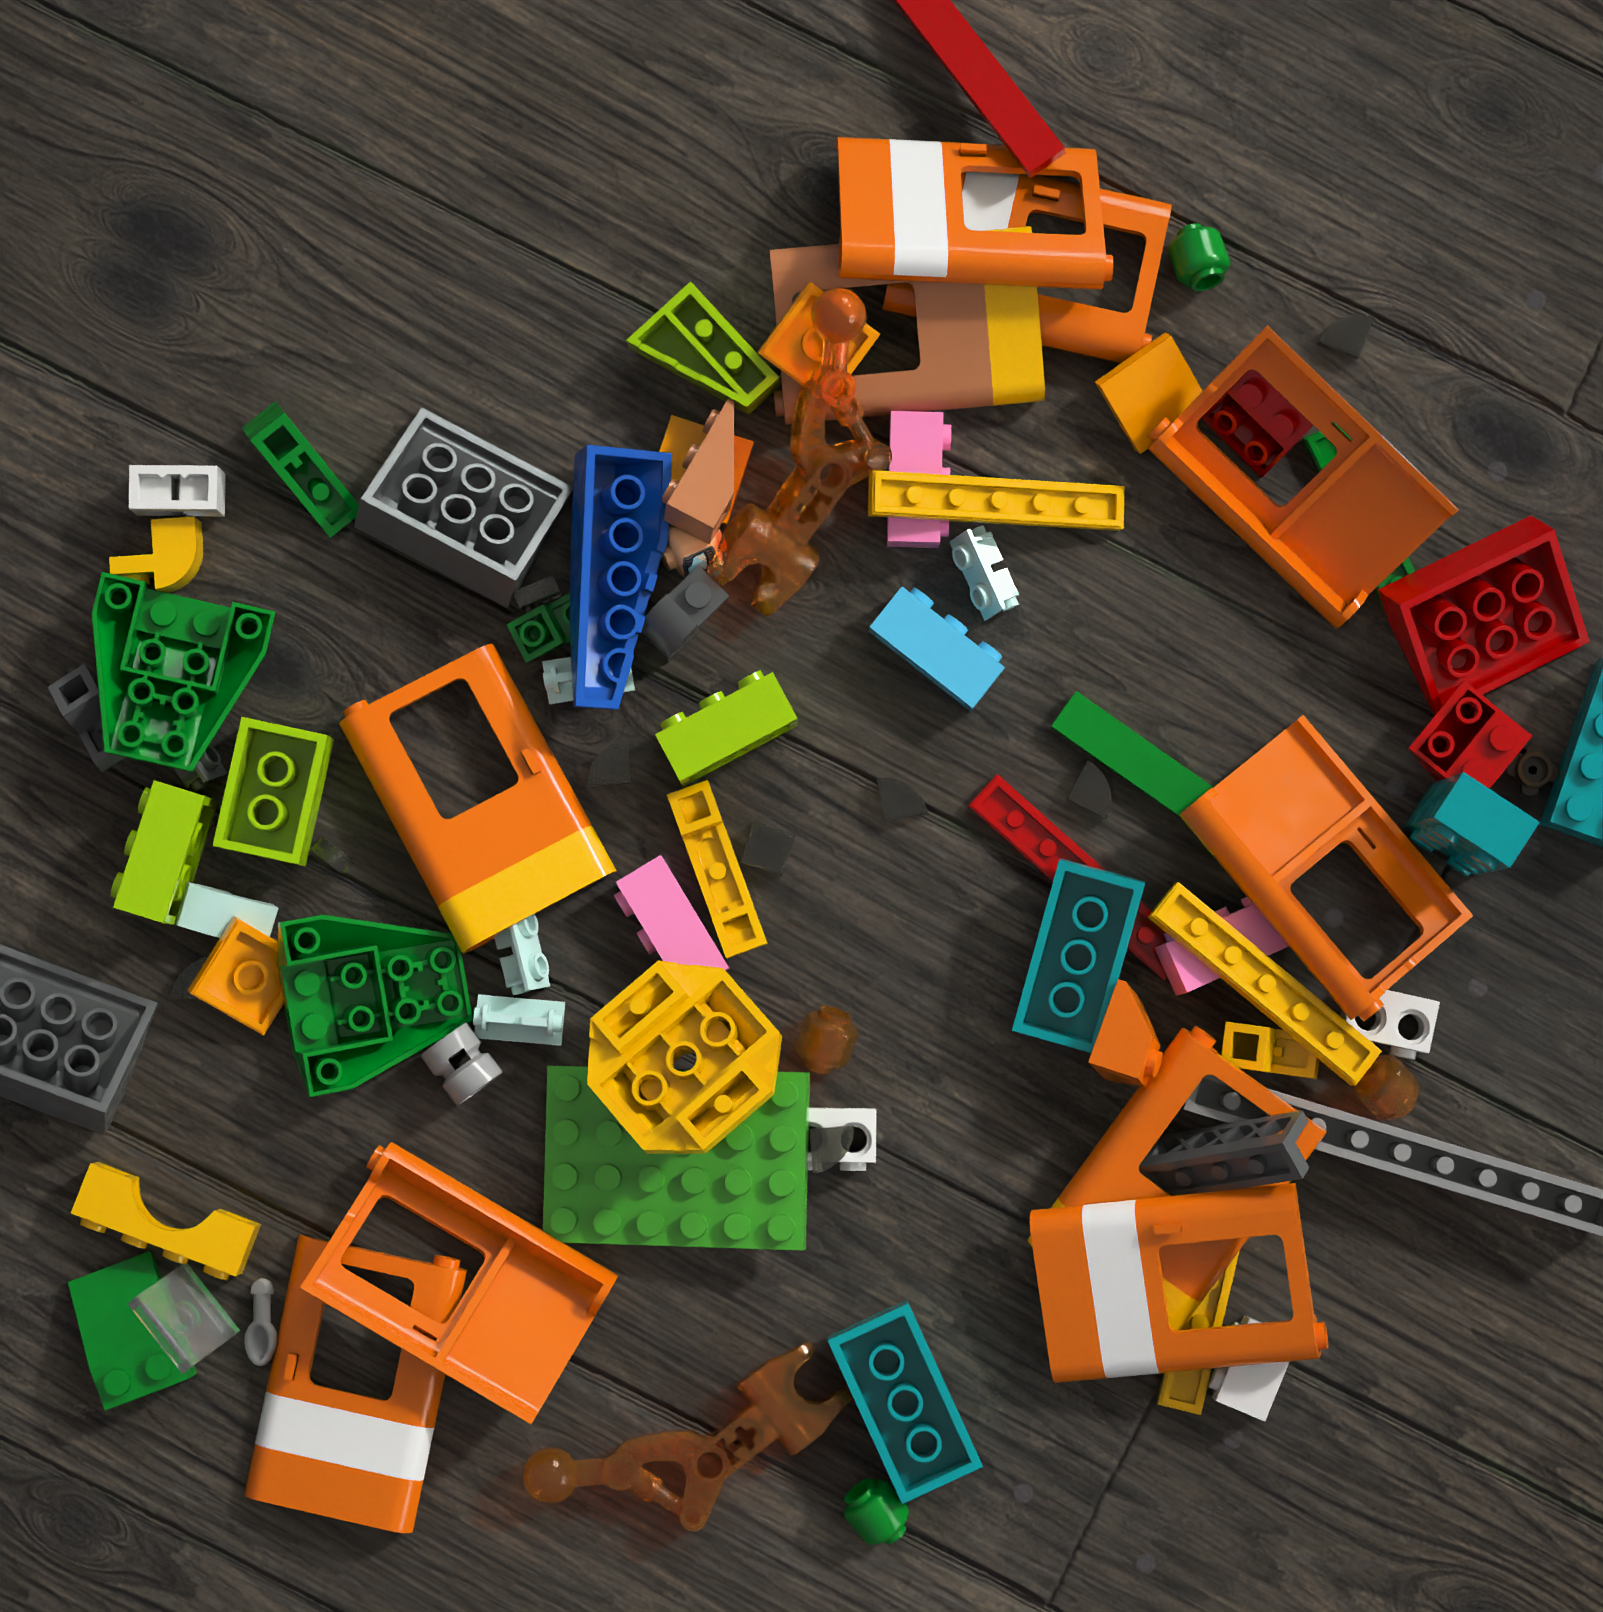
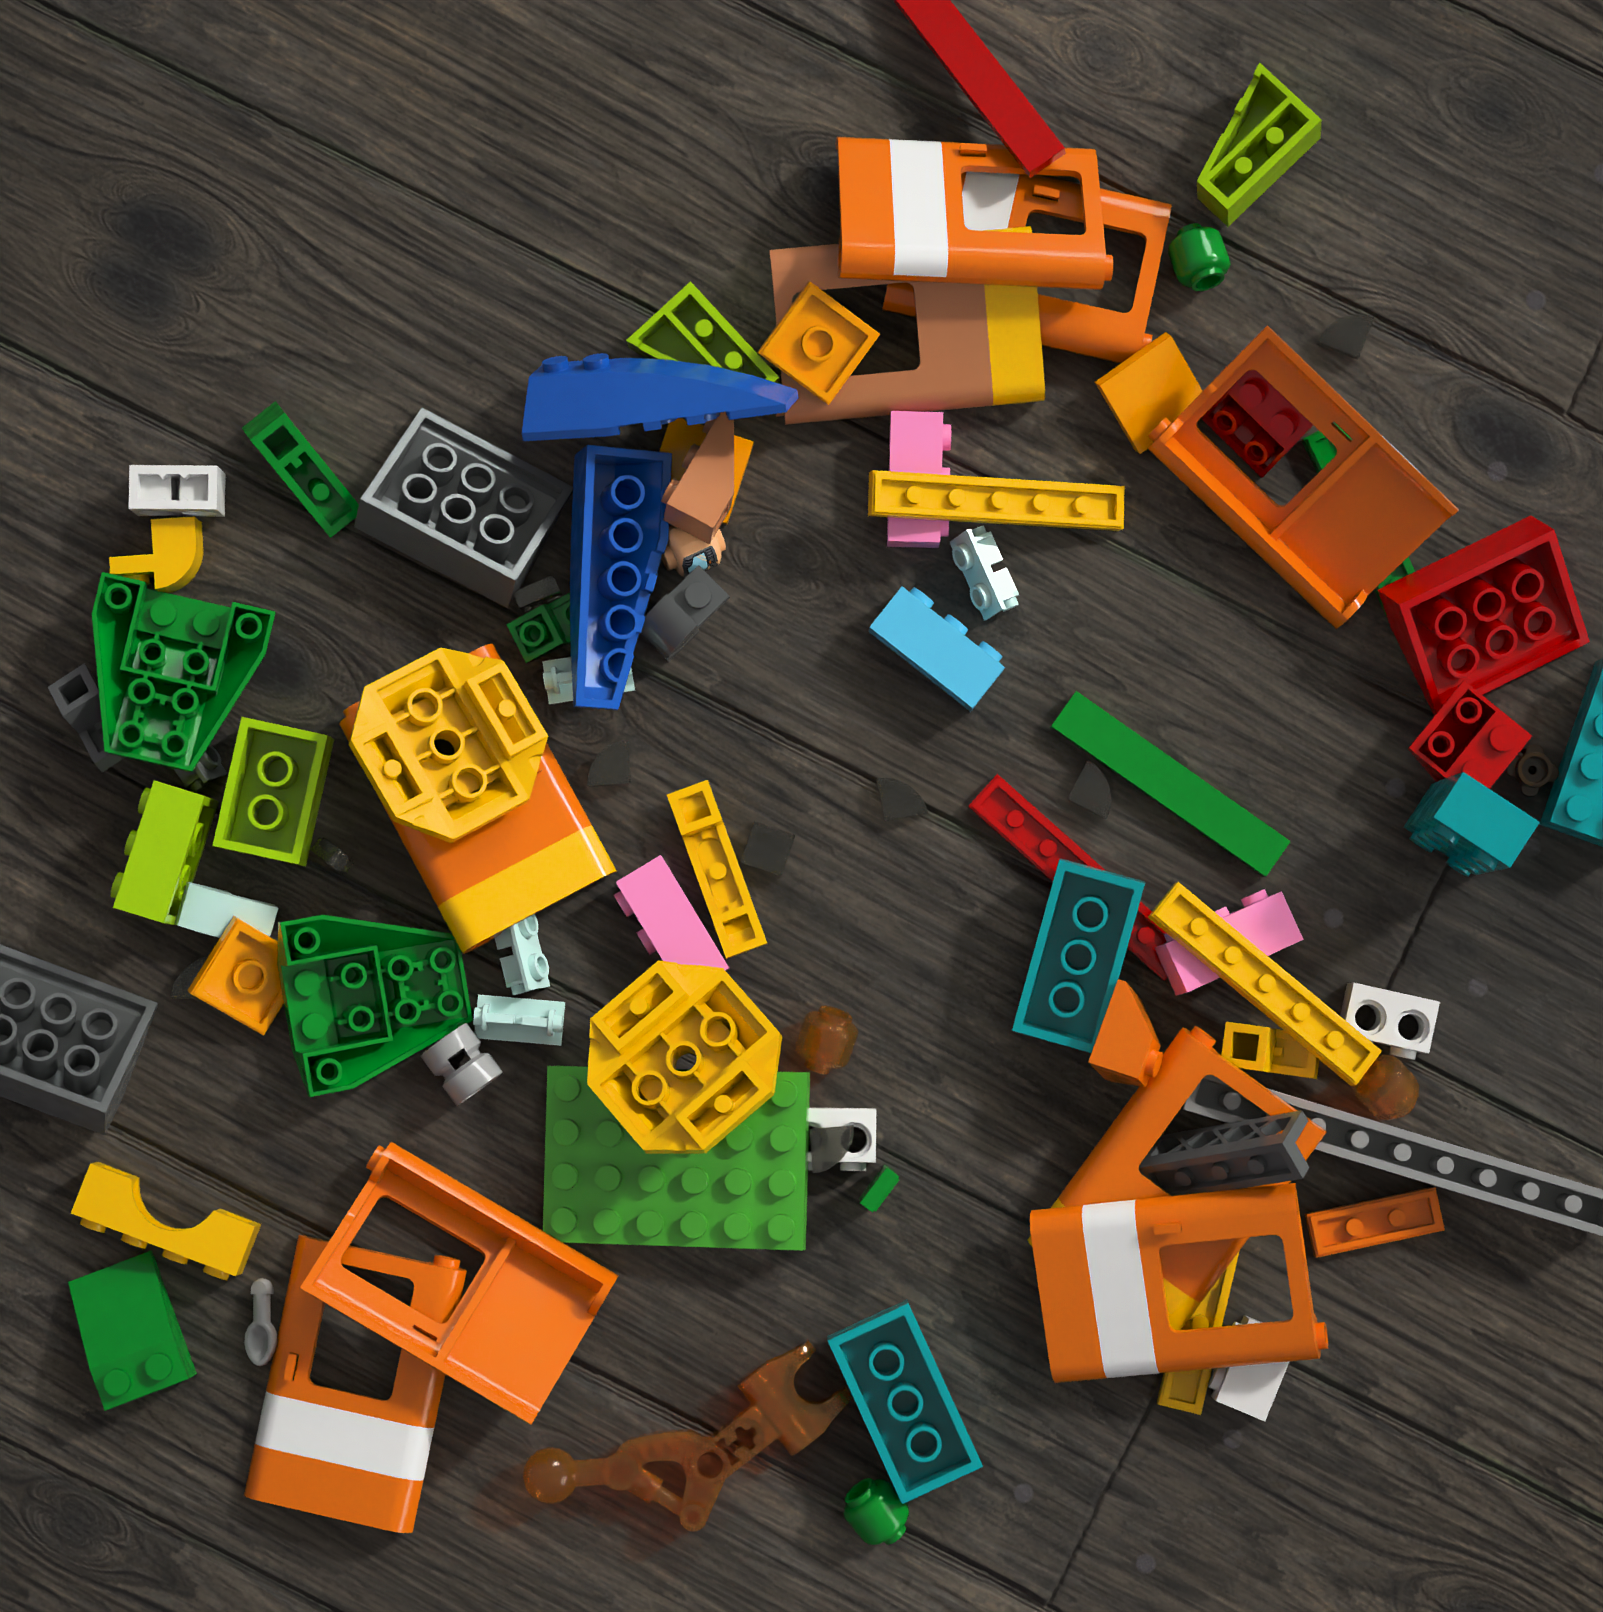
(183, 1317): clear tile -> none
(472, 707): none -> yellow piece
(606, 394): none -> blue wedge
(726, 727): lime brick -> none
(781, 533): clear orange piece -> none
(879, 1188): none -> green tile
(1257, 147): none -> lime wedge
(1288, 813): orange piece -> none
(1374, 1222): none -> orange tile

